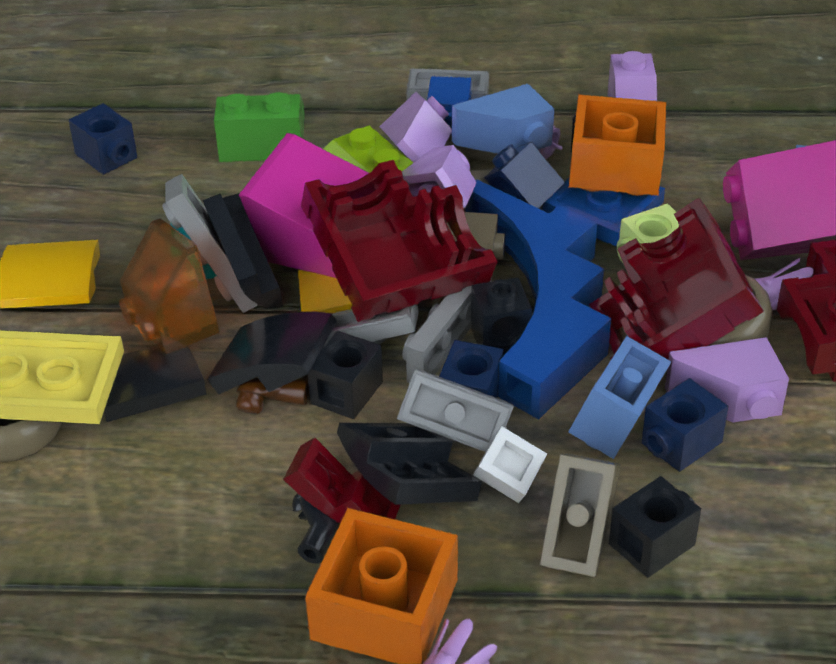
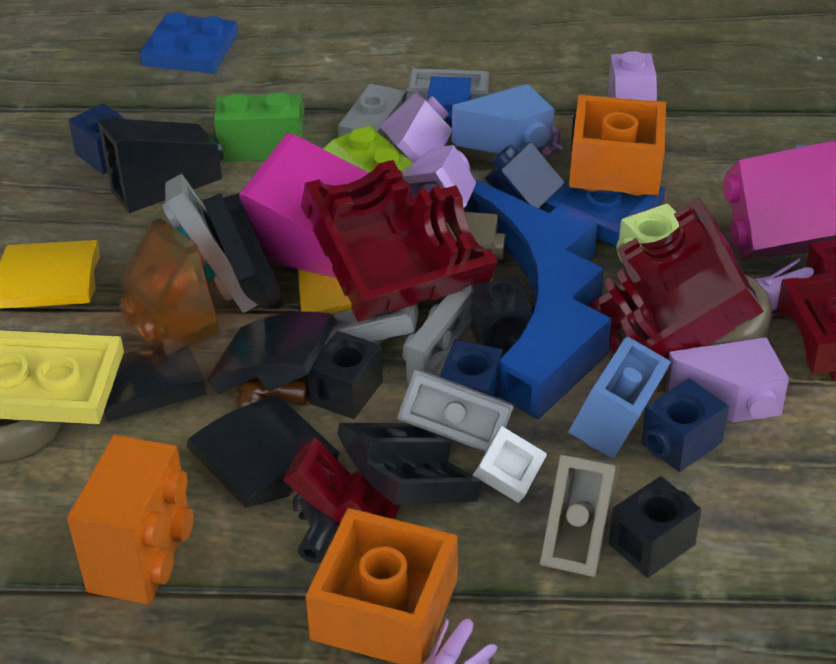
(131, 519): none -> orange brick
(150, 153): none -> black slope
(189, 43): none -> blue plate
(254, 449): none -> black slope
(372, 108): none -> light grey plate

